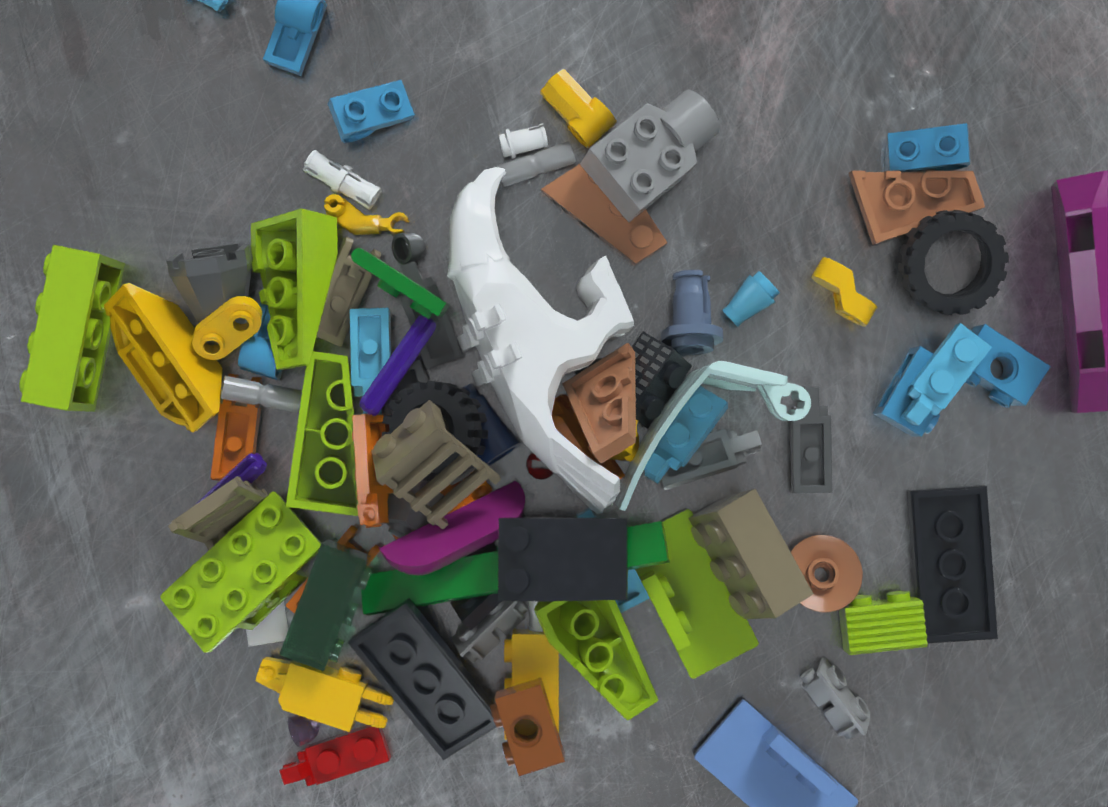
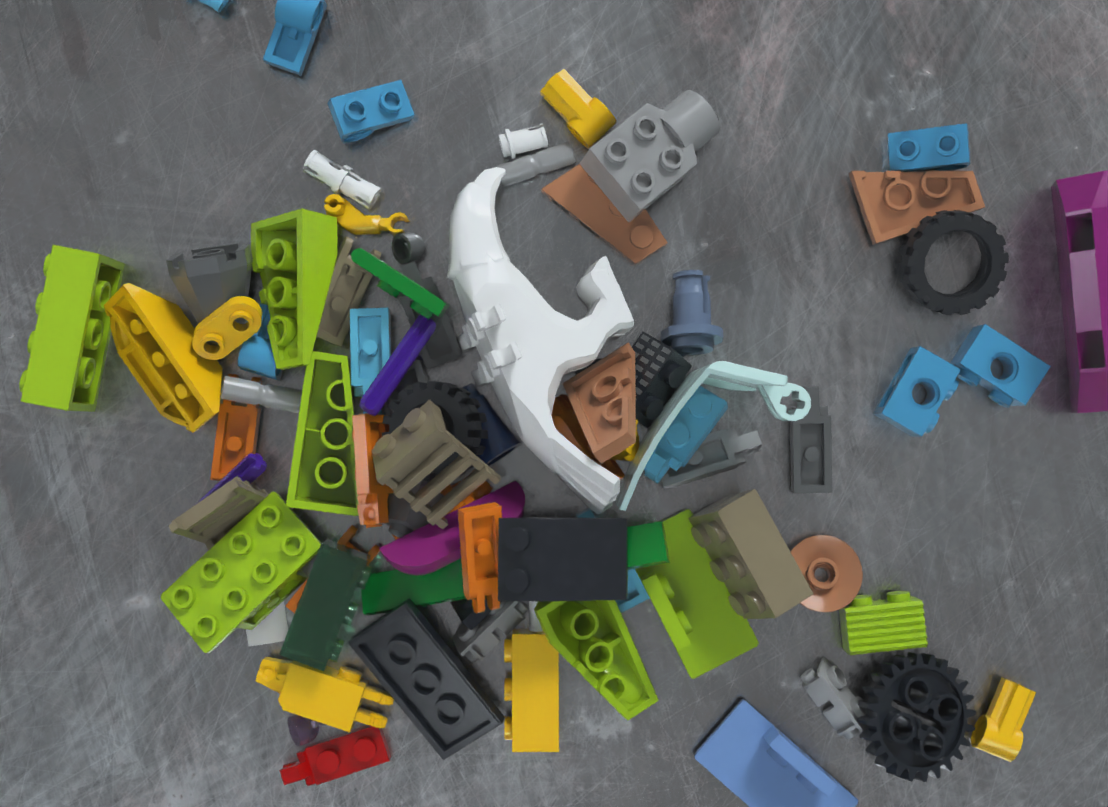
(480, 554): none -> orange hinge
(532, 751): dark orange brick -> none
(539, 472): red hinge -> none
(751, 298): medium azure cone -> none
(847, 301): yellow piece -> none
(903, 748): none -> black gear
(944, 373): medium azure hinge -> none
(953, 562): black tile -> none
(1000, 729): none -> yellow piece

